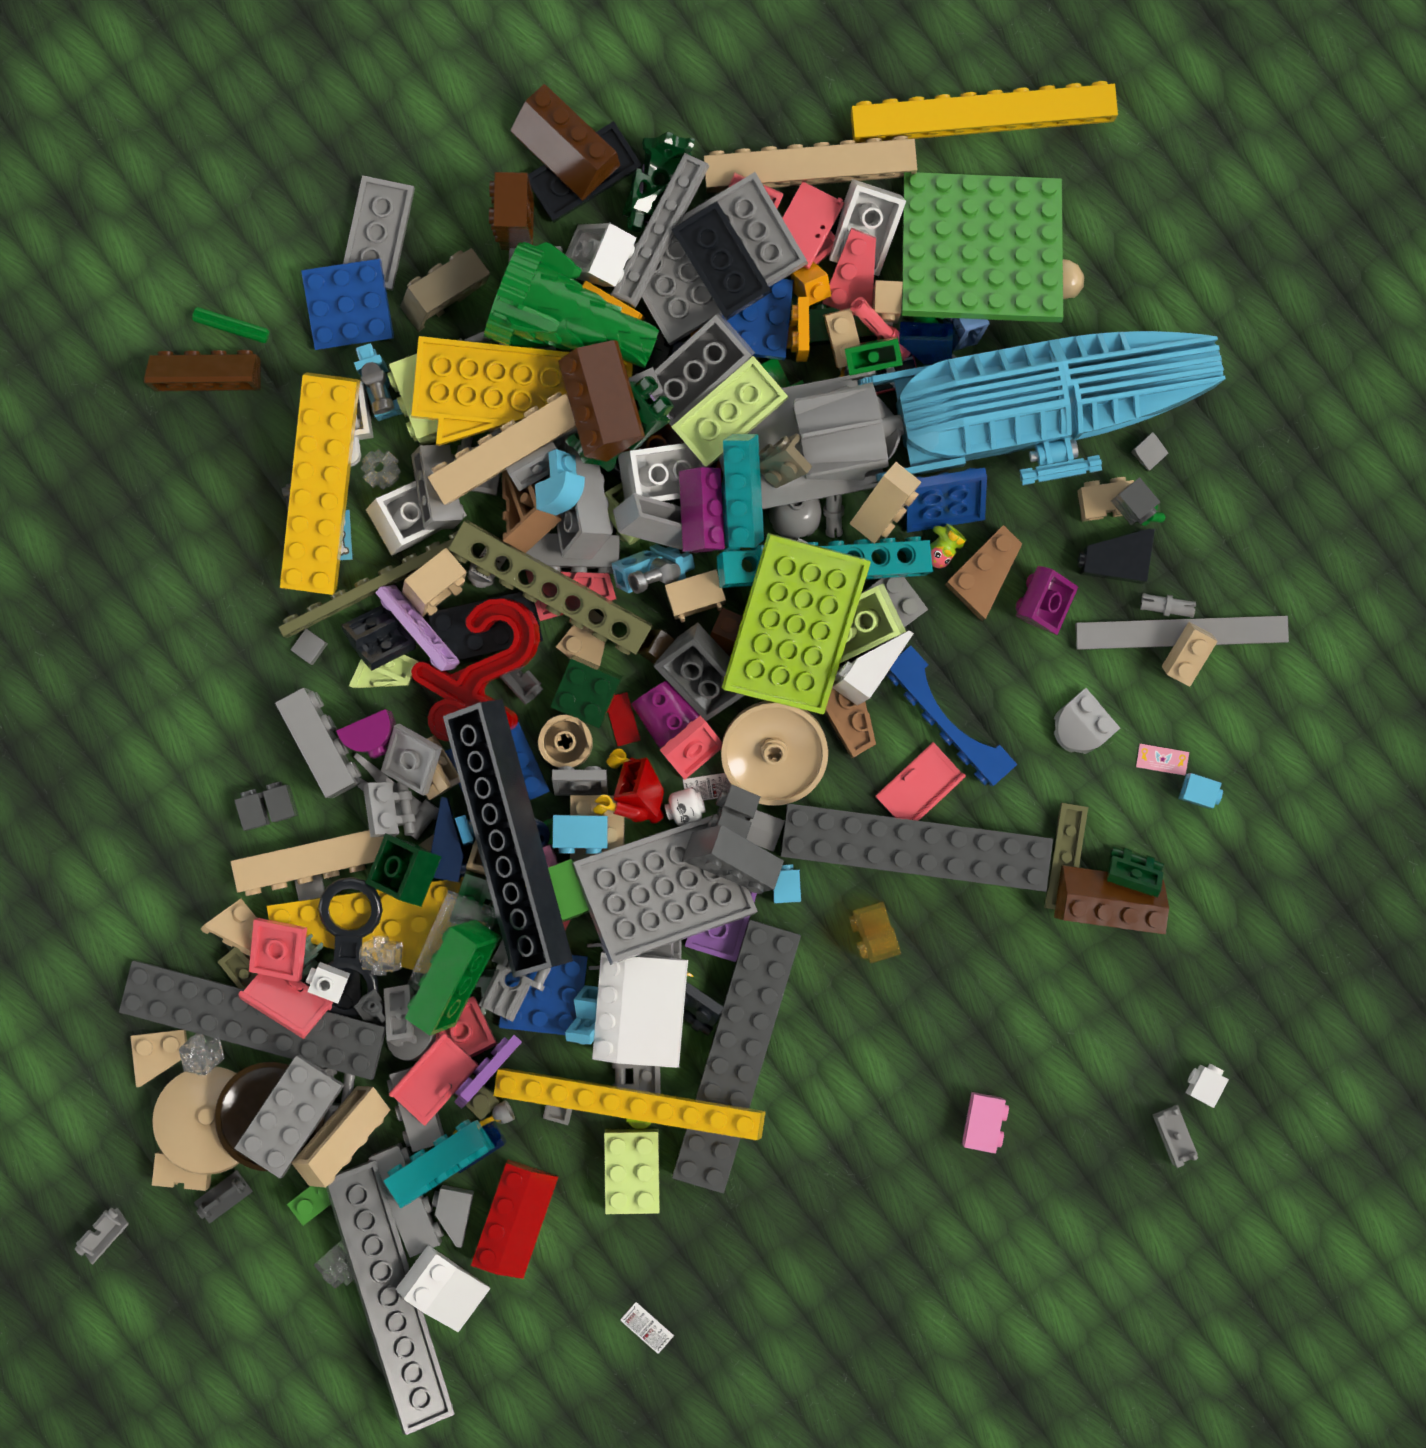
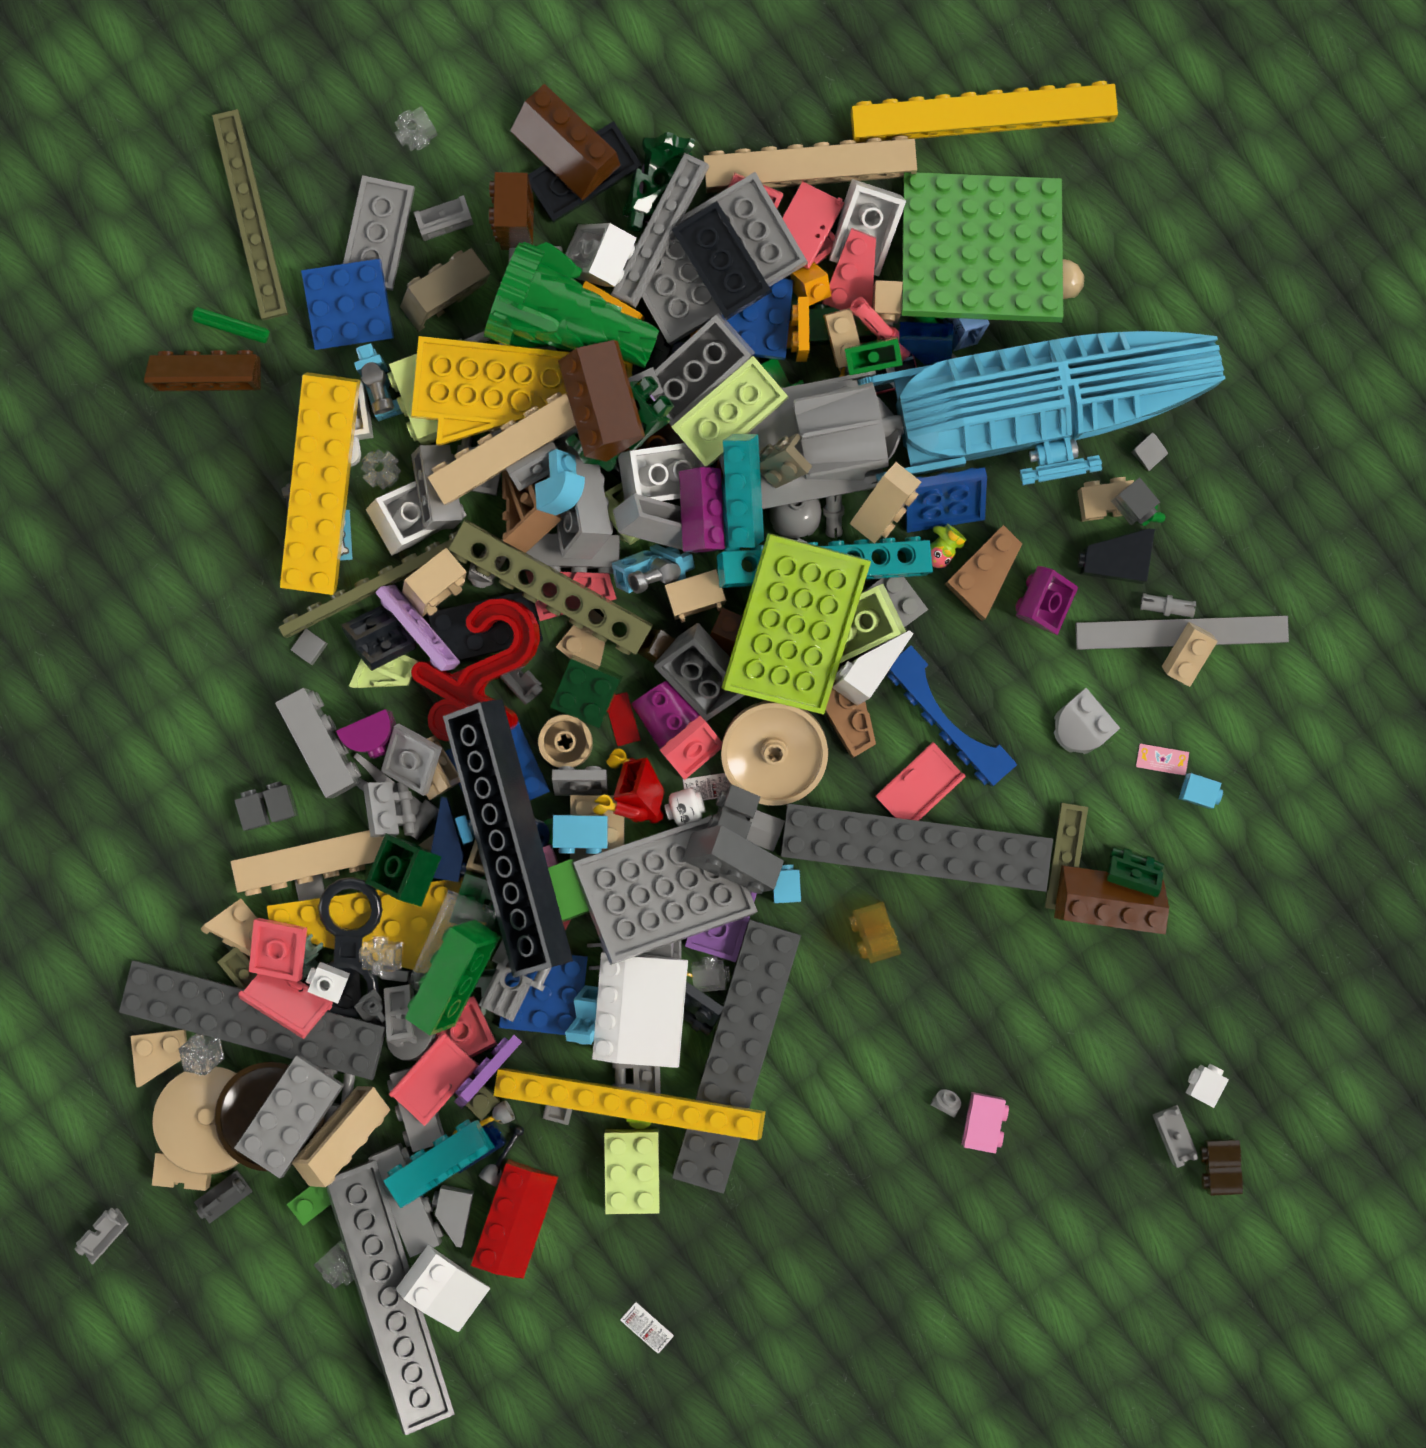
(250, 214): none -> olive plate
(399, 975): none -> light grey tile
(414, 129): none -> clear brick
(443, 218): none -> light grey hinge
(492, 1172): none -> hinge
(710, 974): none -> clear brick
(947, 1102): none -> light grey plate
(1222, 1167): none -> dark brown brick

